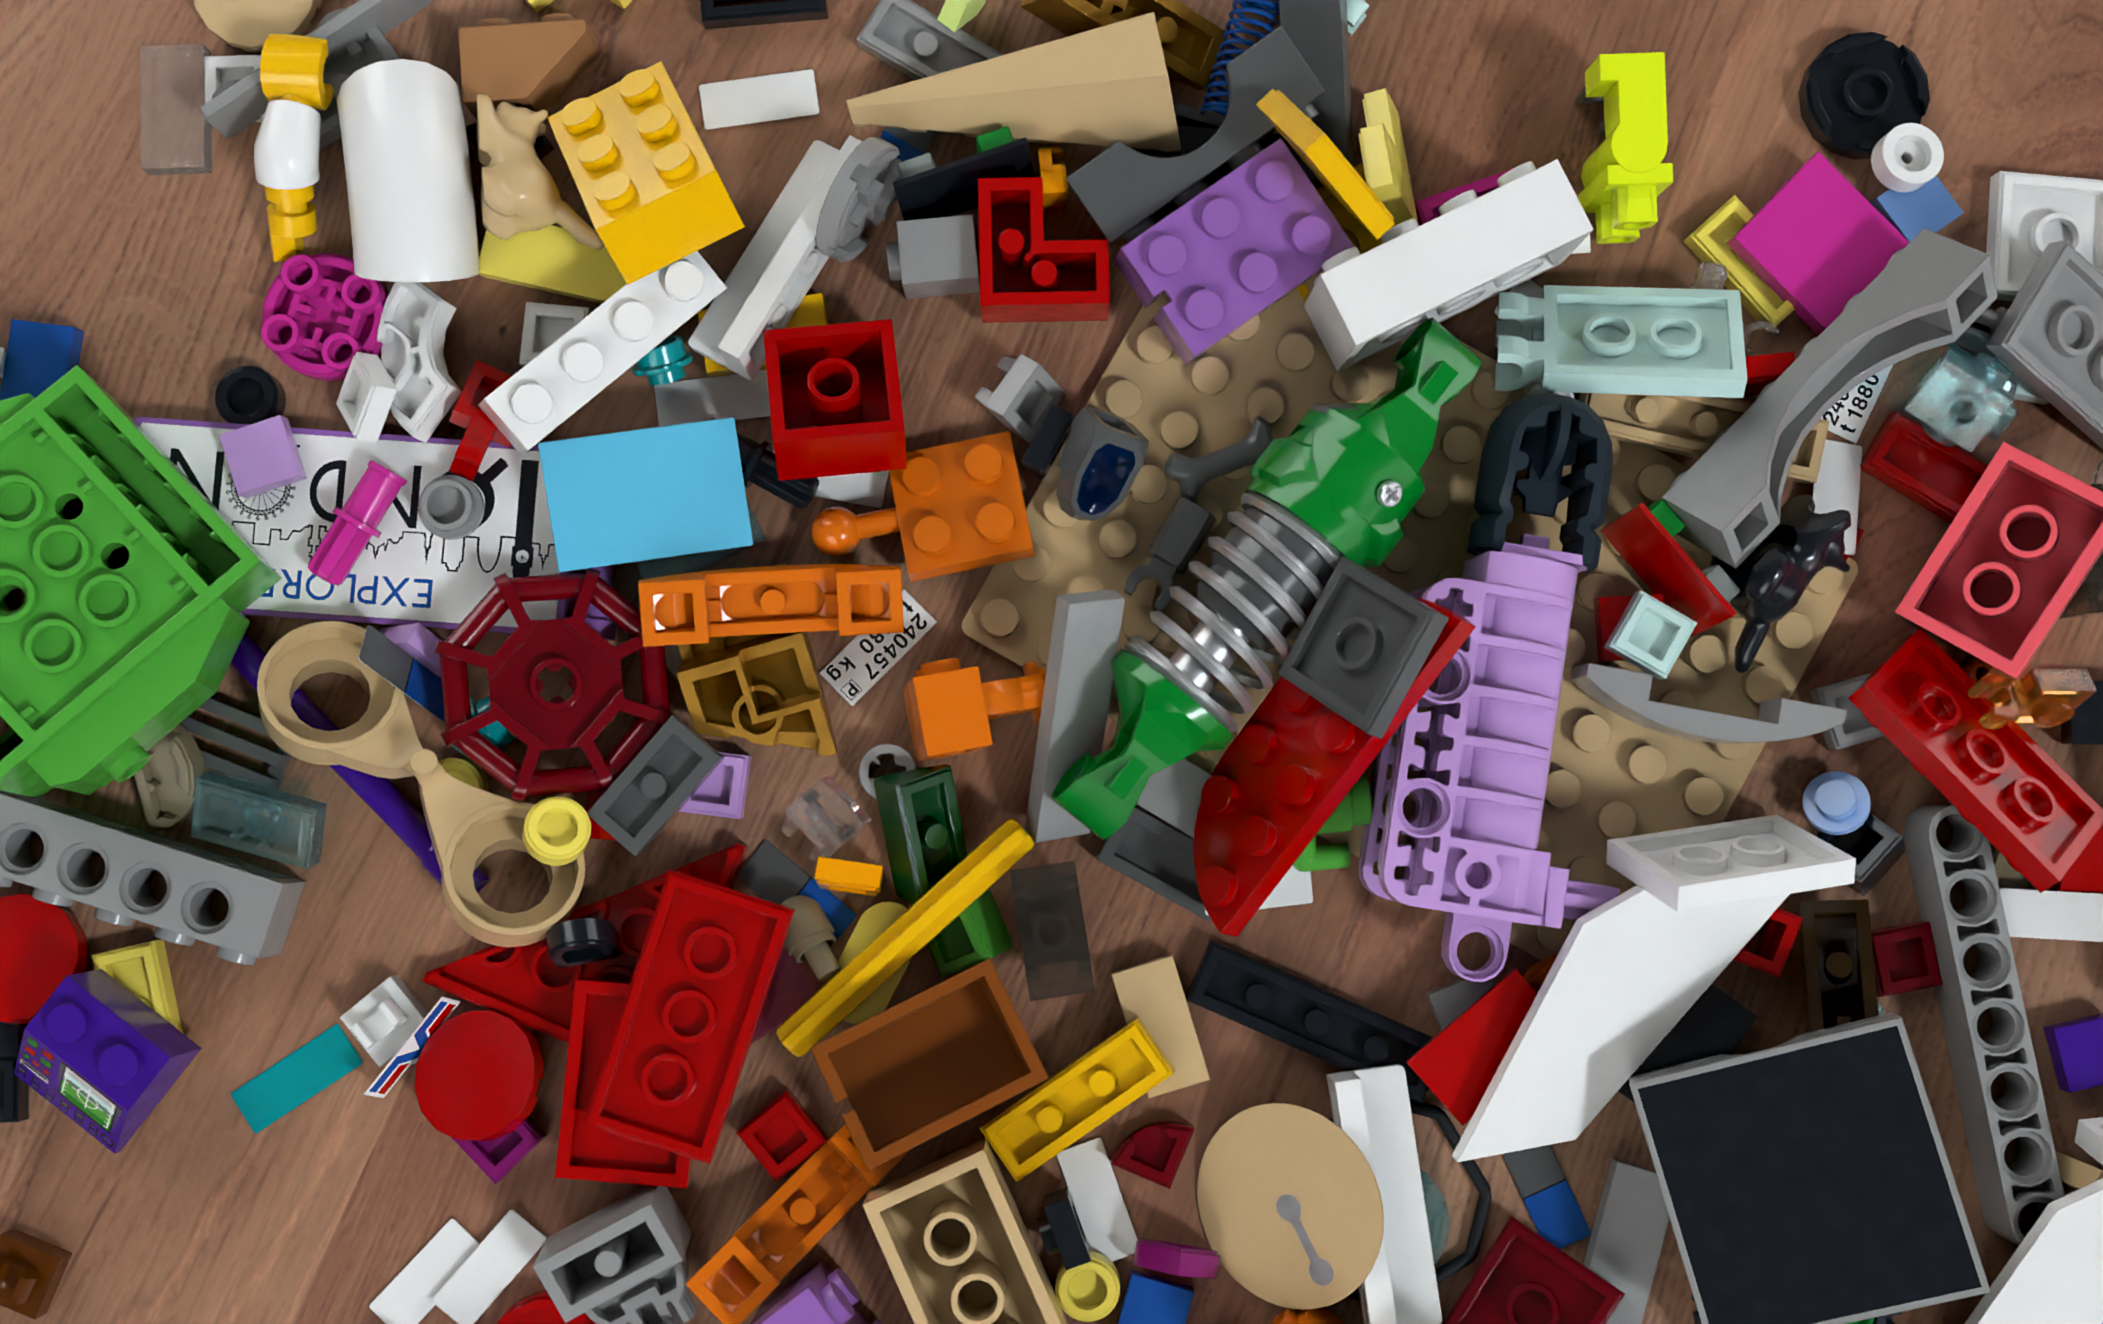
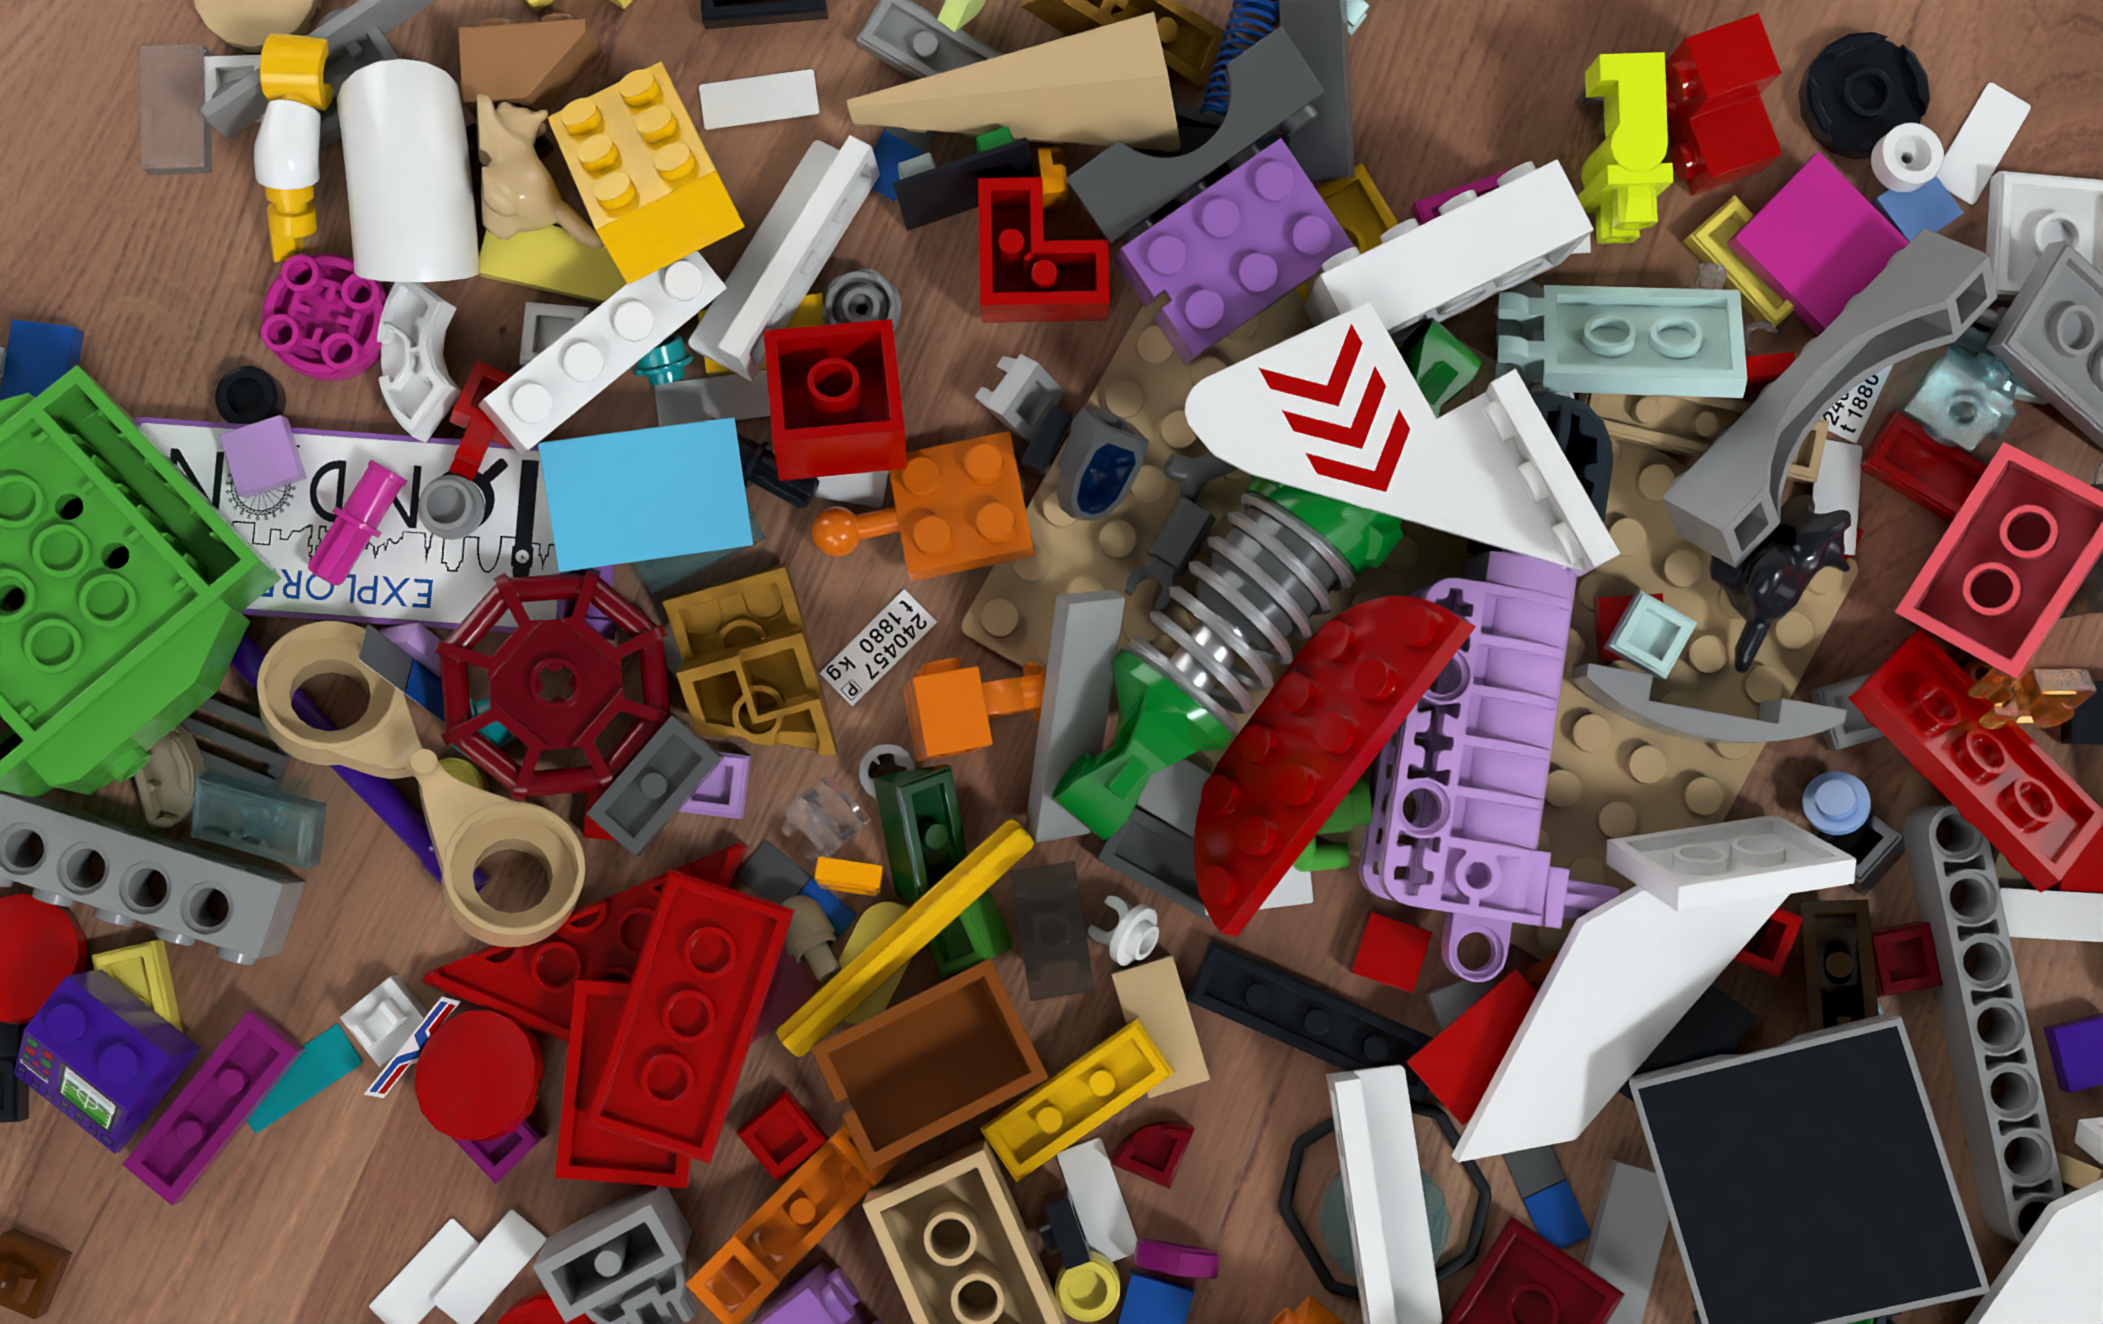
(214, 1106): none -> magenta plate
(366, 396): white tile -> none
(556, 831): light yellow tile -> none
(582, 942): black tile -> none
(771, 601): orange slope -> none
(857, 198): light grey tile -> none
(857, 289): none -> light grey plate
(935, 257): light grey brick -> none
(1134, 934): none -> white plate
(1290, 1206): tan piece -> none
(1326, 162): yellow tile -> none
(1352, 425): none -> white piece
(1362, 647): dark grey tile -> none
(1386, 156): light yellow tile -> none
(1390, 951): none -> red tile
(1648, 546): red piece -> none
(1717, 107): none -> red brick
(1982, 142): none -> white sticker

